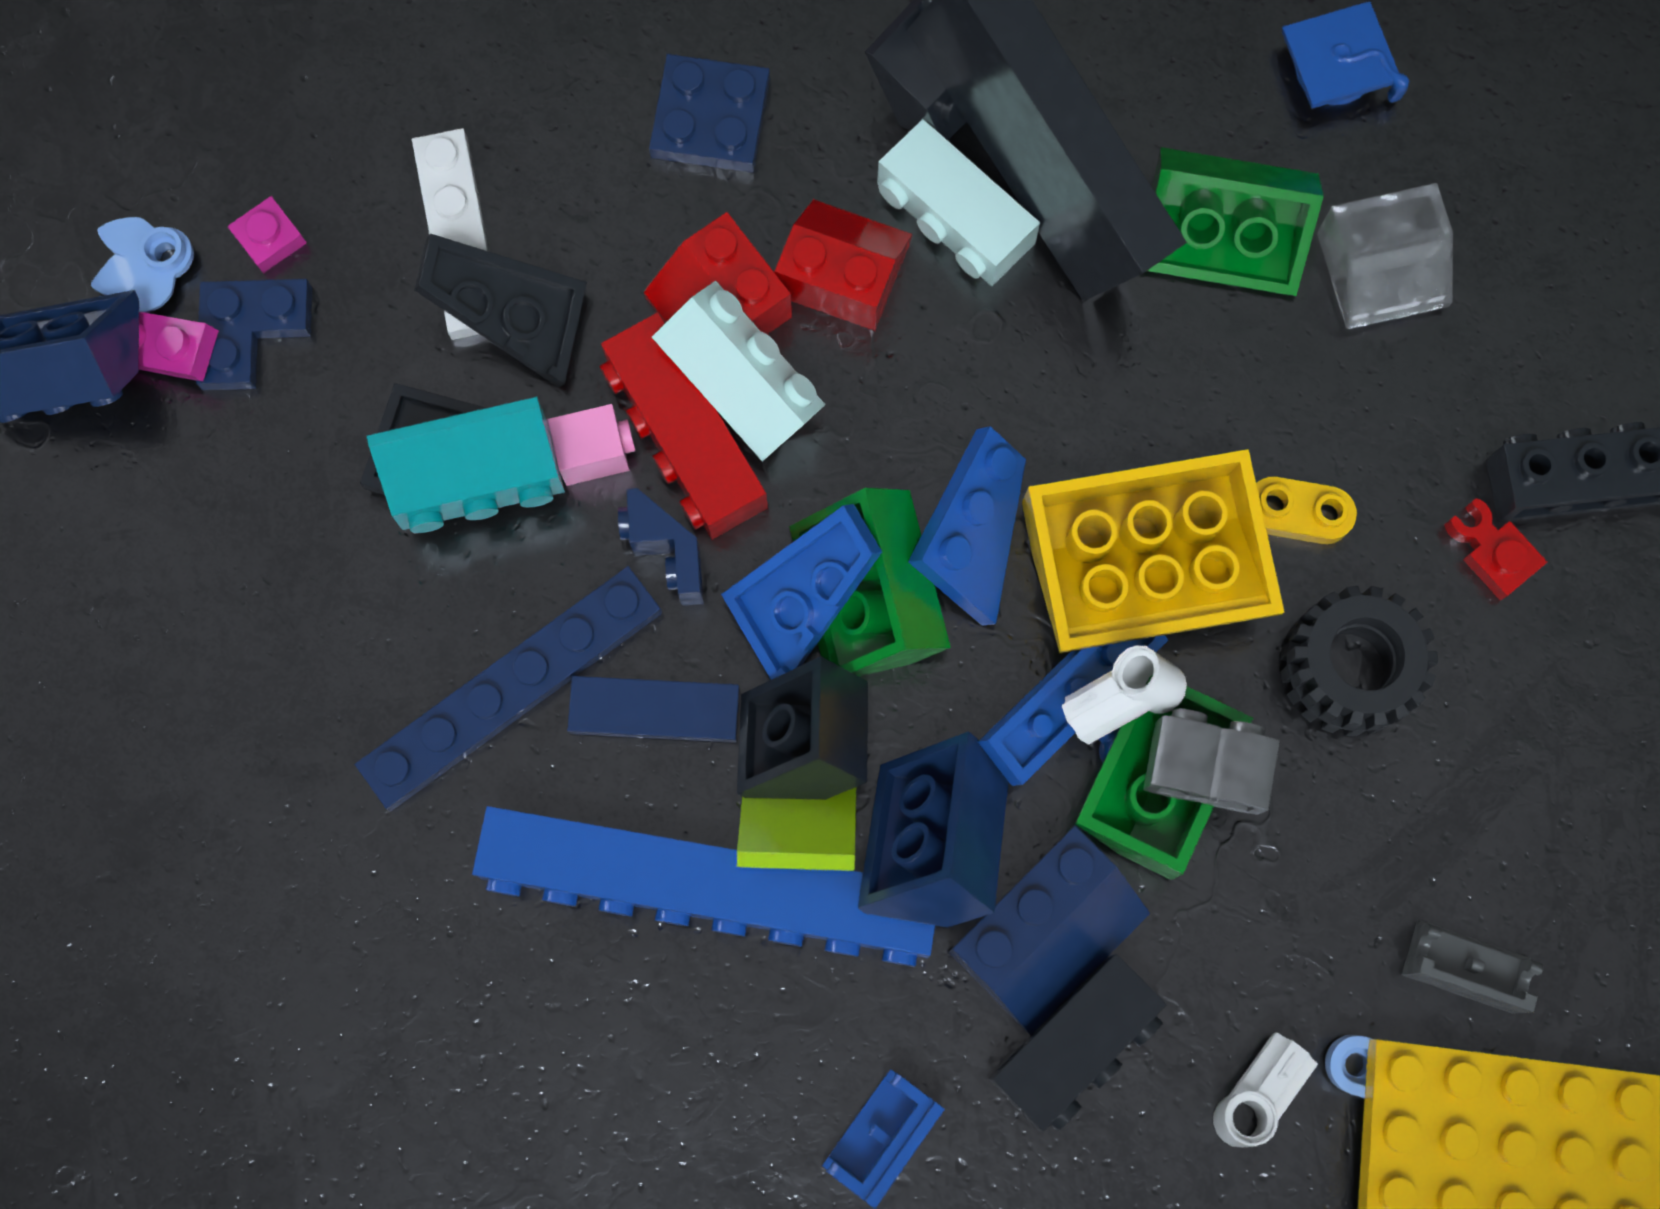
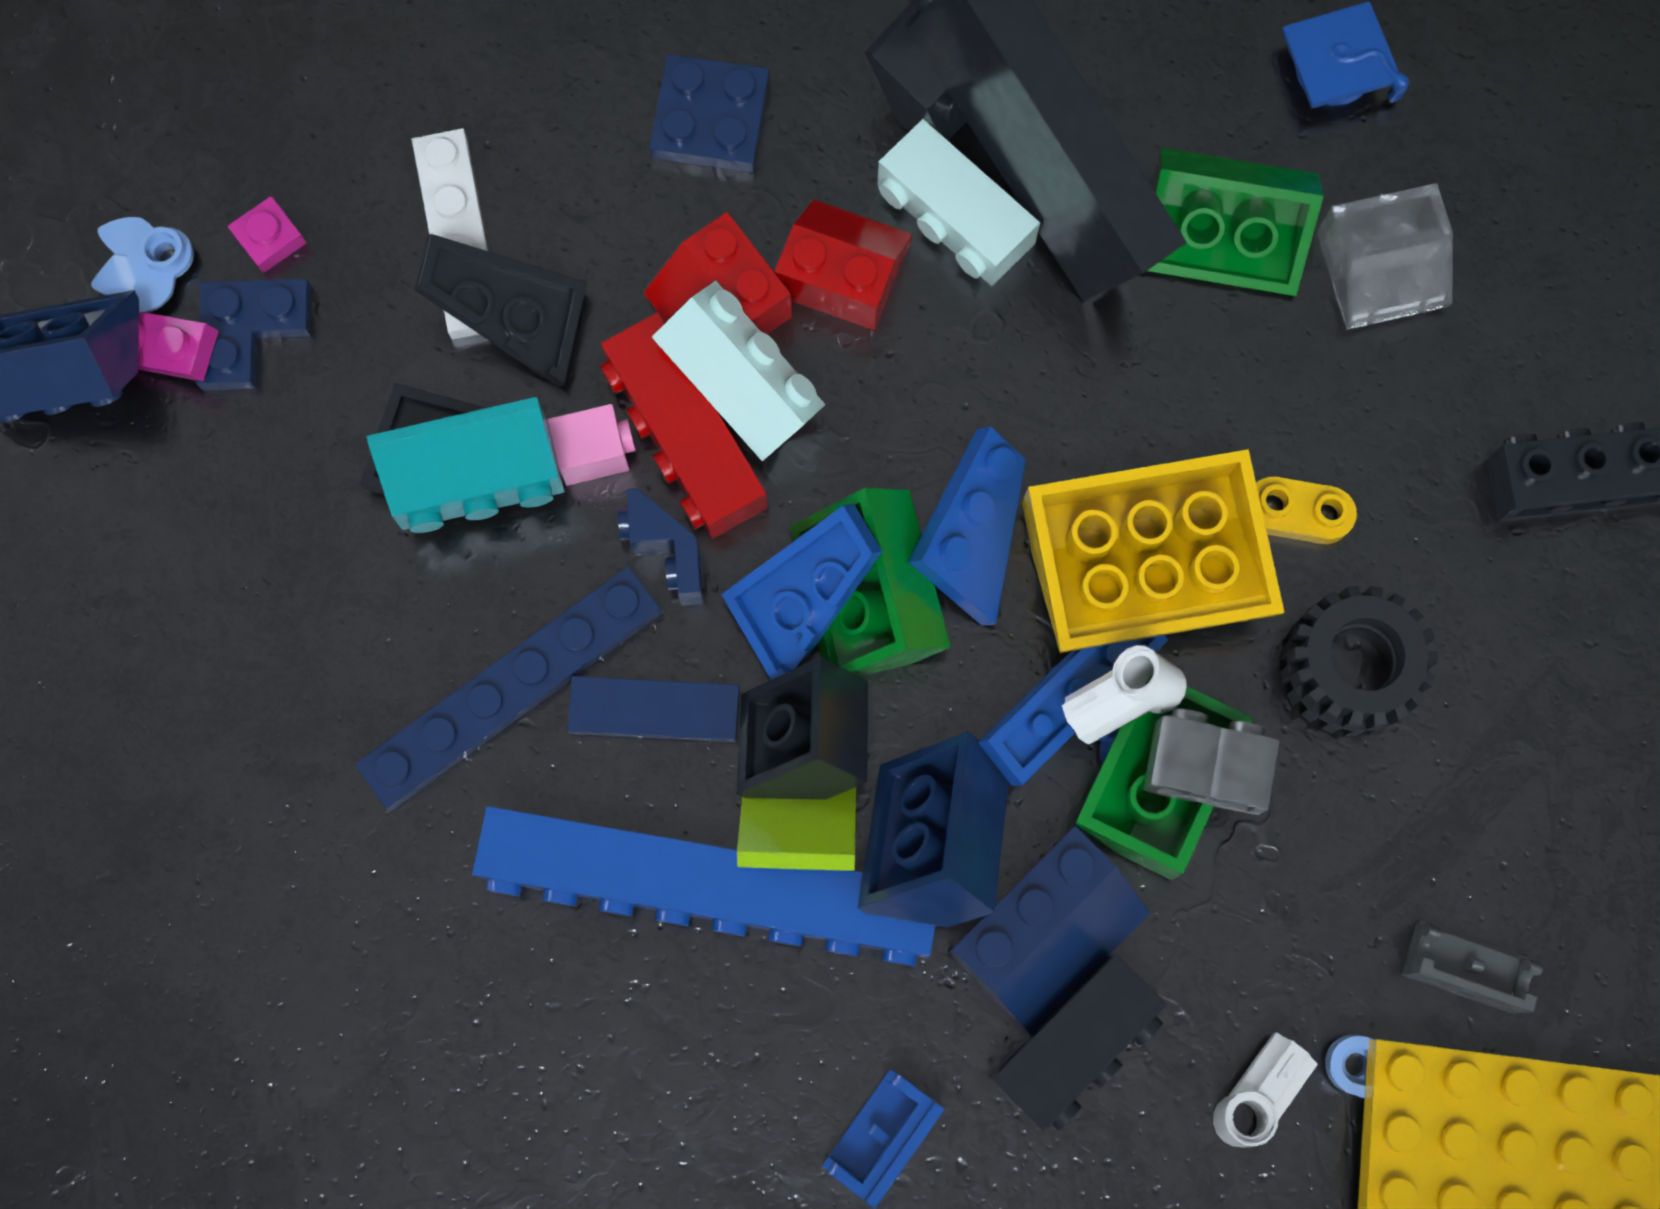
(1499, 556): red plate -> none

